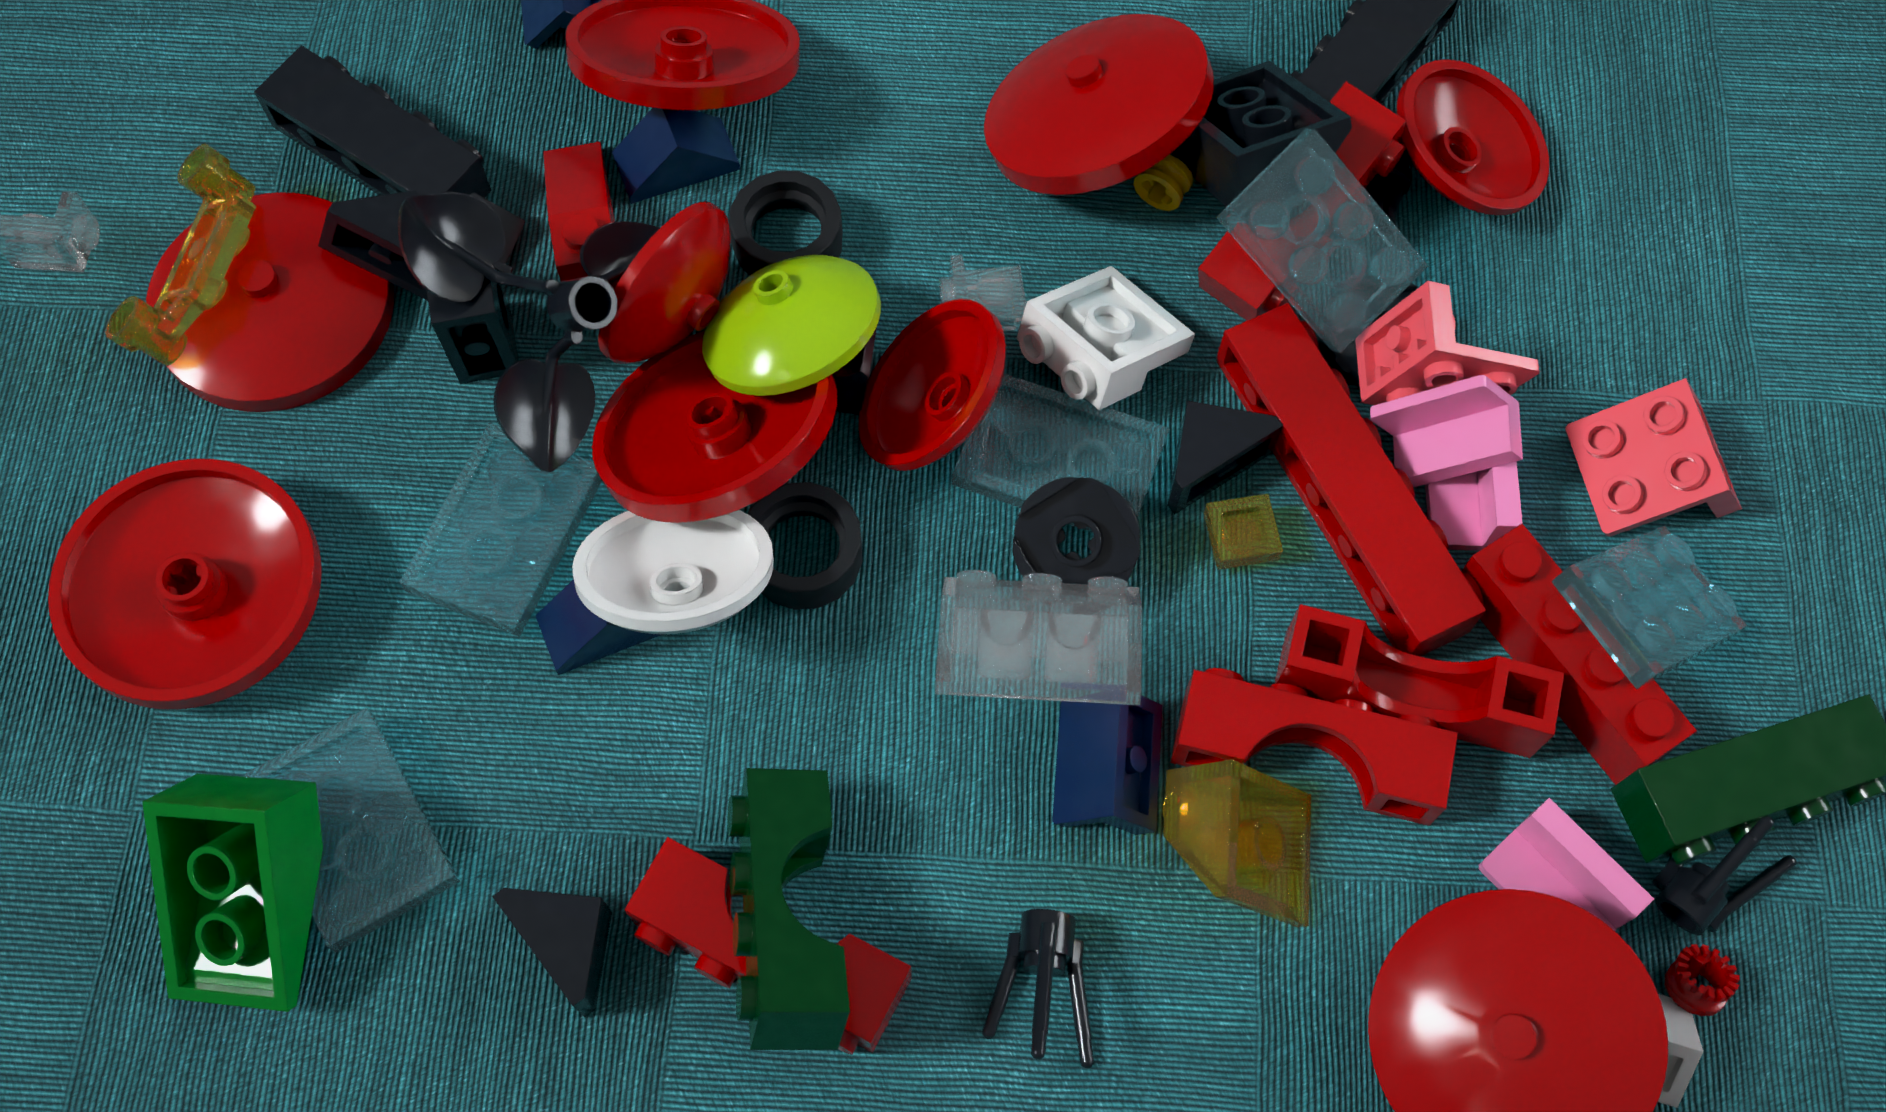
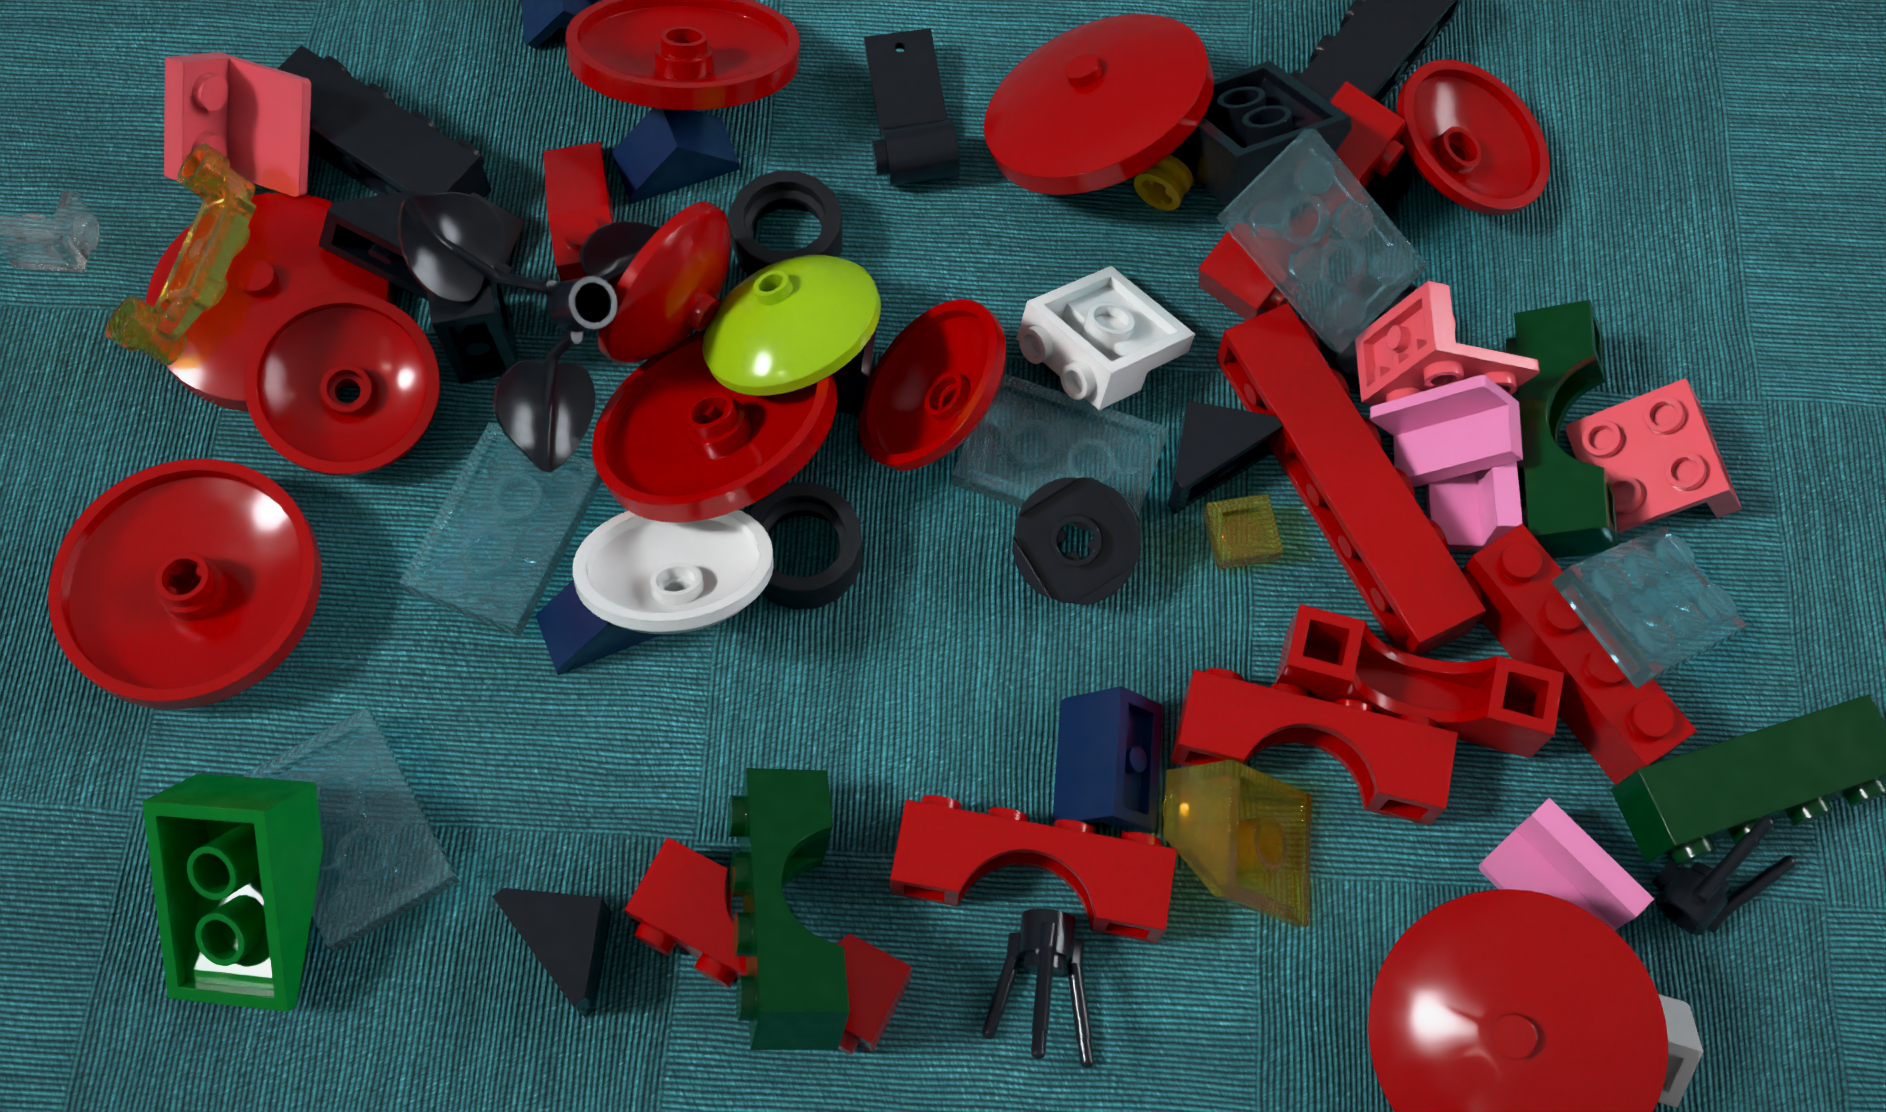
(244, 113): none -> coral bracket
(335, 343): none -> red dish
(910, 110): none -> black door
(995, 288): clear bracket -> none
(1040, 639): clear slope -> none
(1118, 880): none -> red arch
(1567, 501): none -> dark green arch
(1701, 999): red bush -> none

